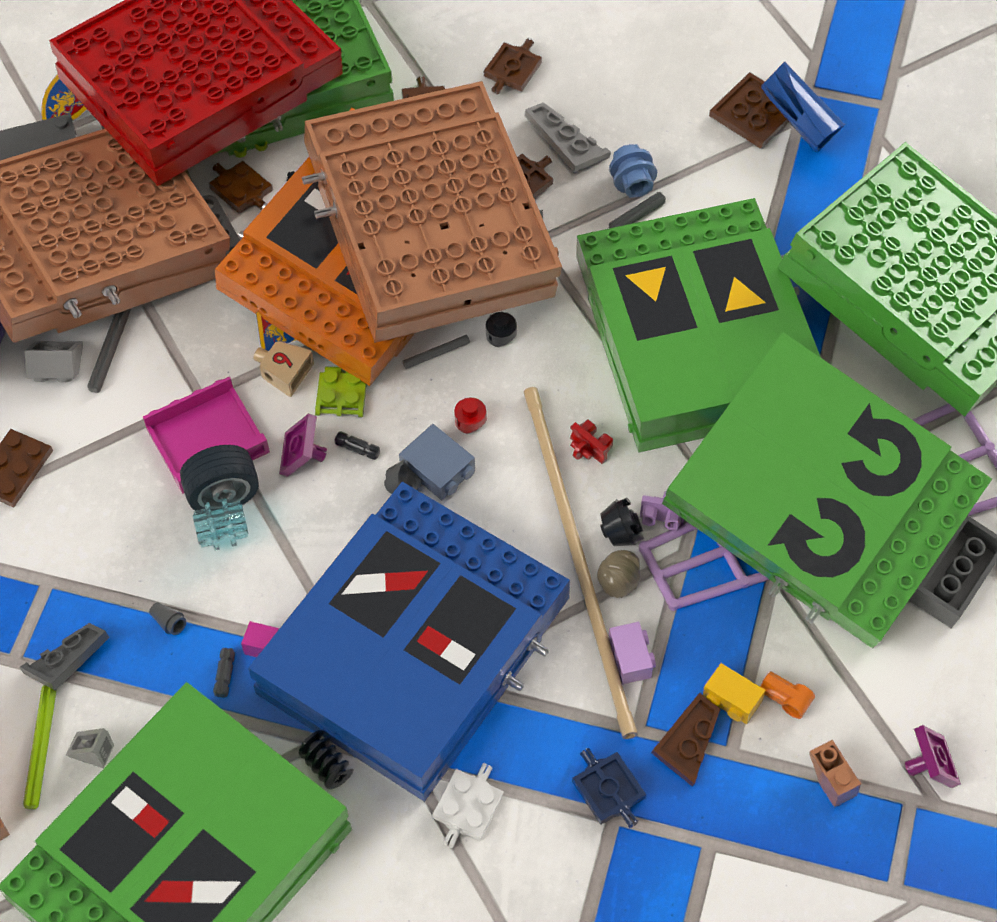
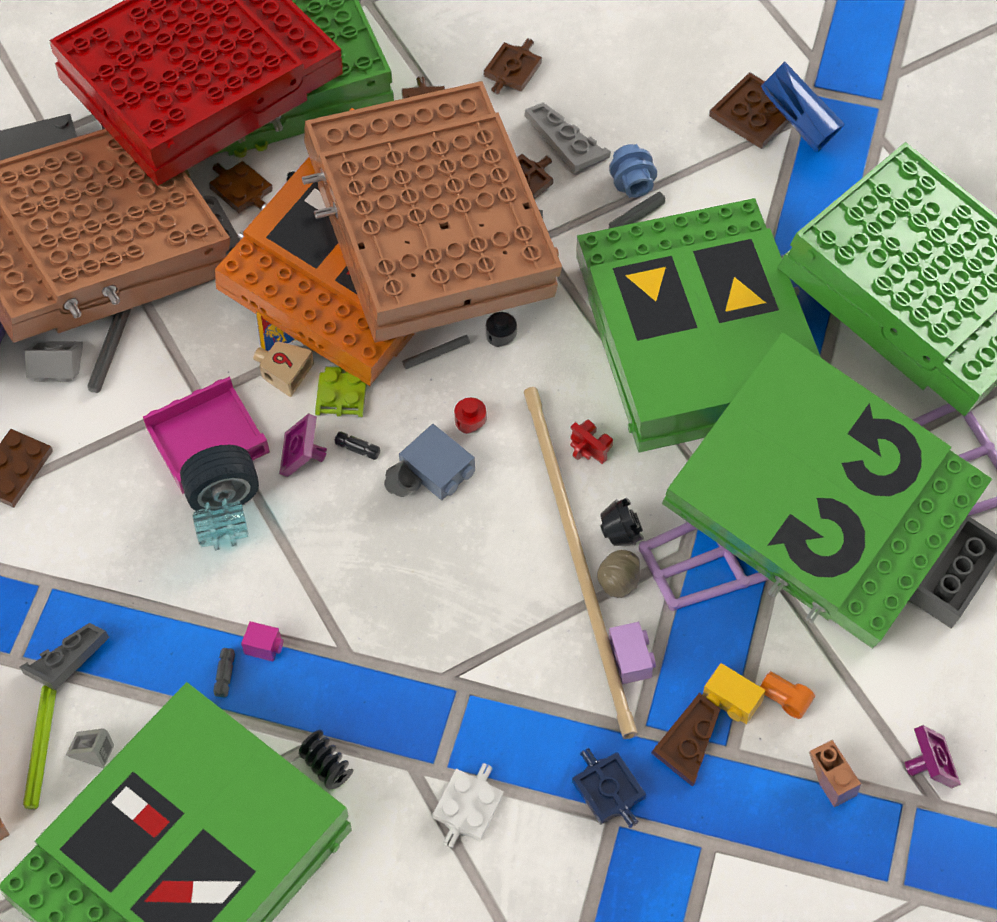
(60, 101): shield -> none
(169, 619): dark grey cone -> none
(410, 639): blue piece -> none
(653, 510): lavender hips -> none

